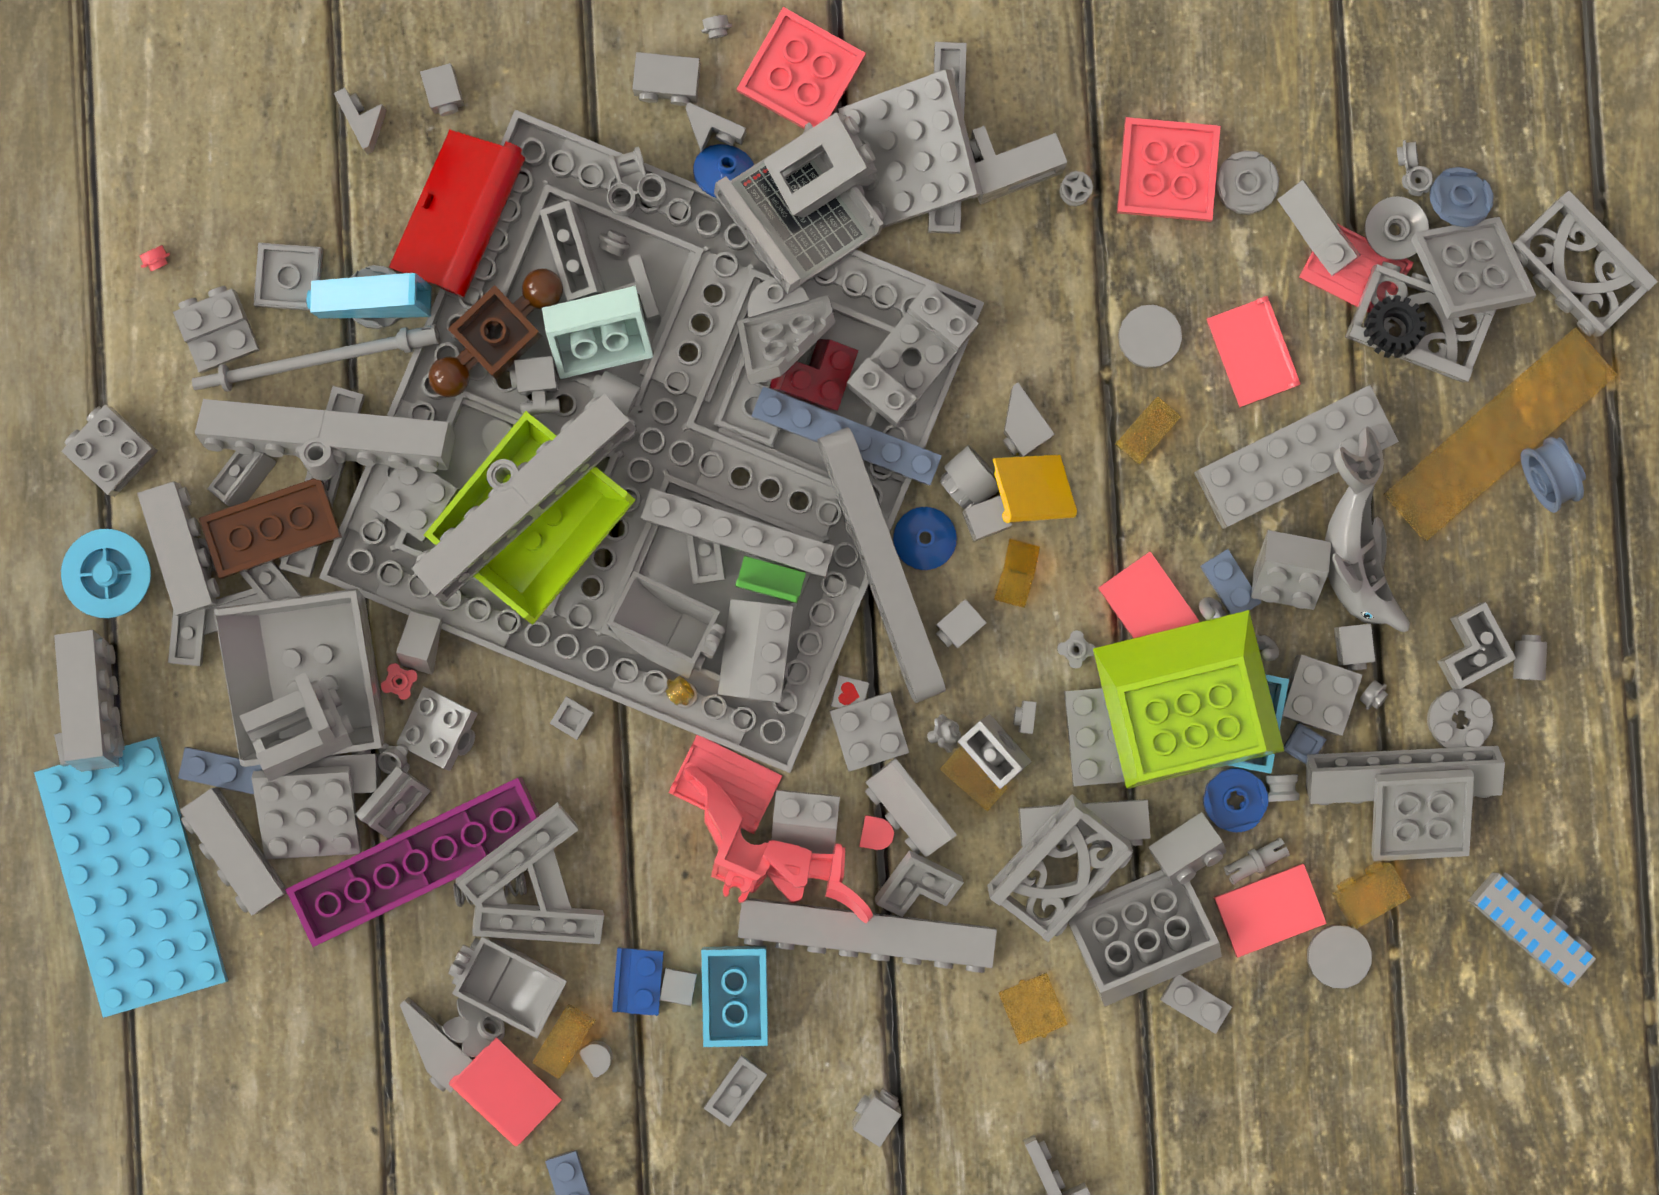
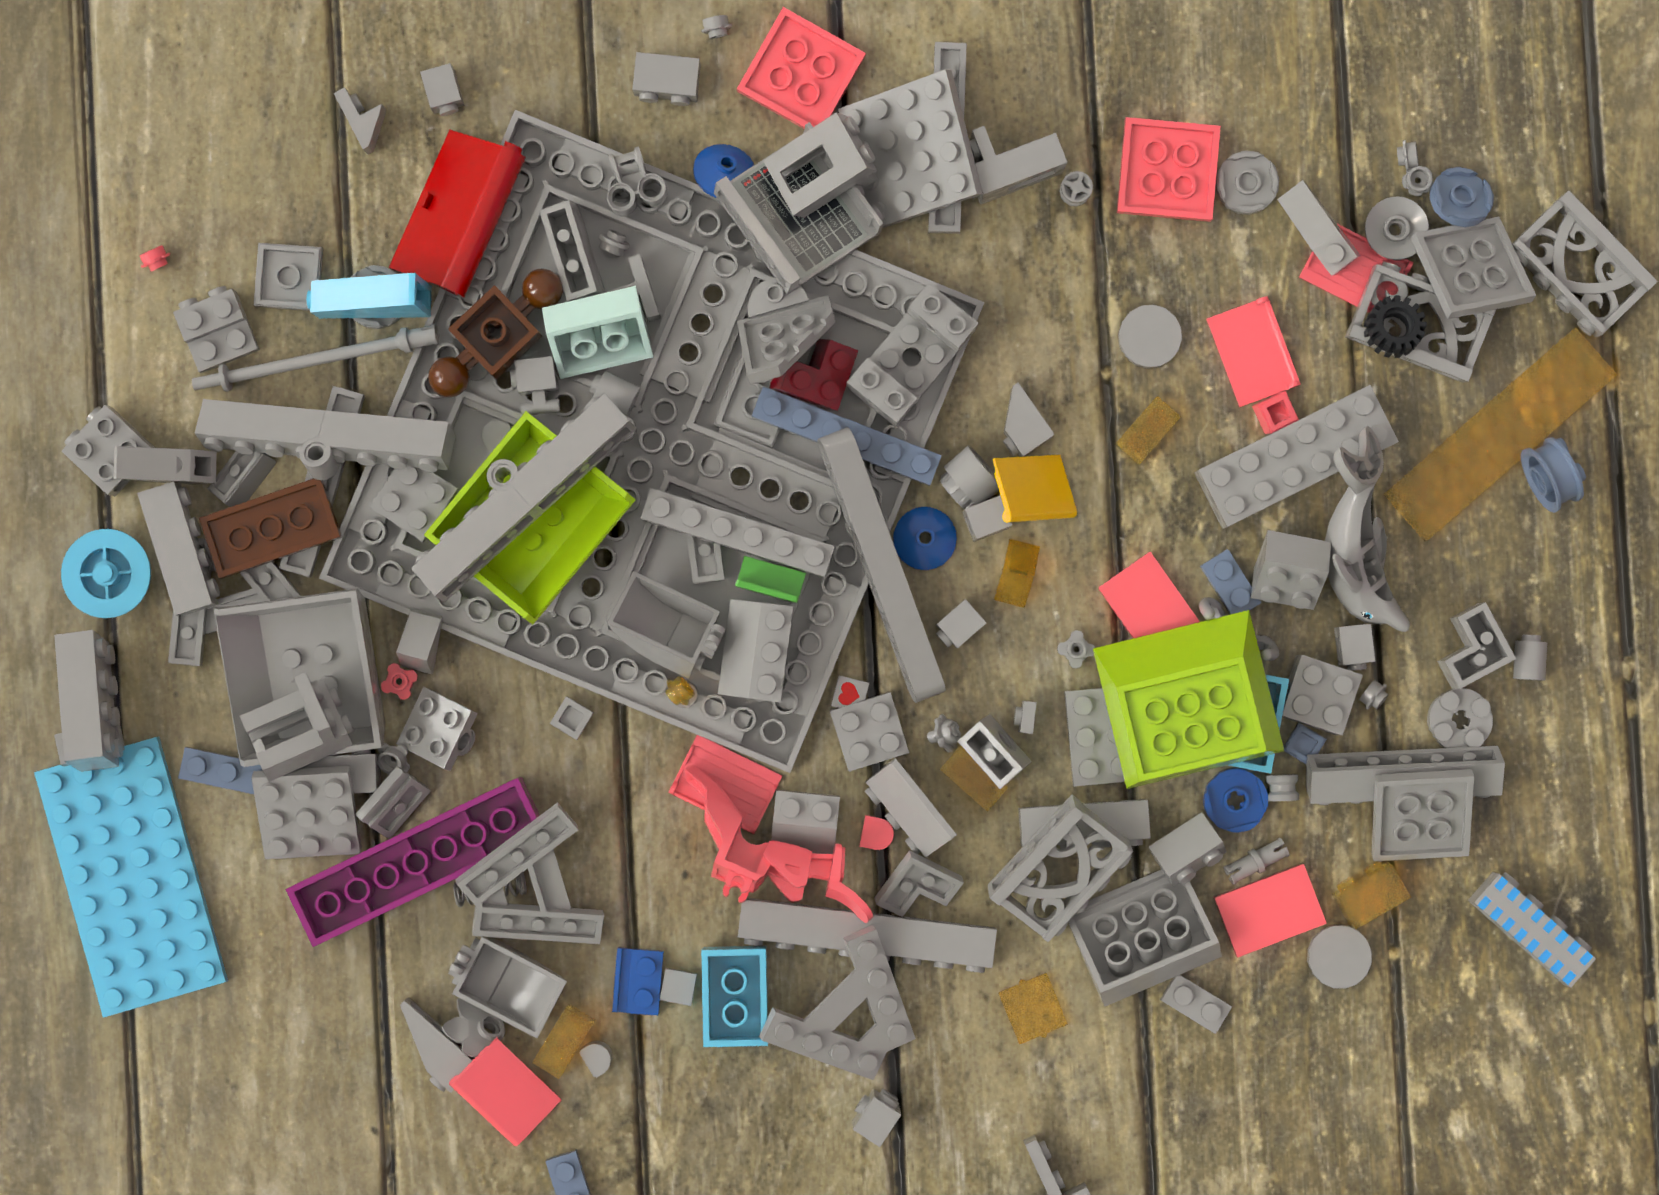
(165, 465): none -> light grey slope
(233, 851): light grey brick -> none
(706, 123): light grey slope -> none
(735, 1090): light grey plate -> none
(816, 1033): none -> light grey plate
(1275, 412): none -> coral slope

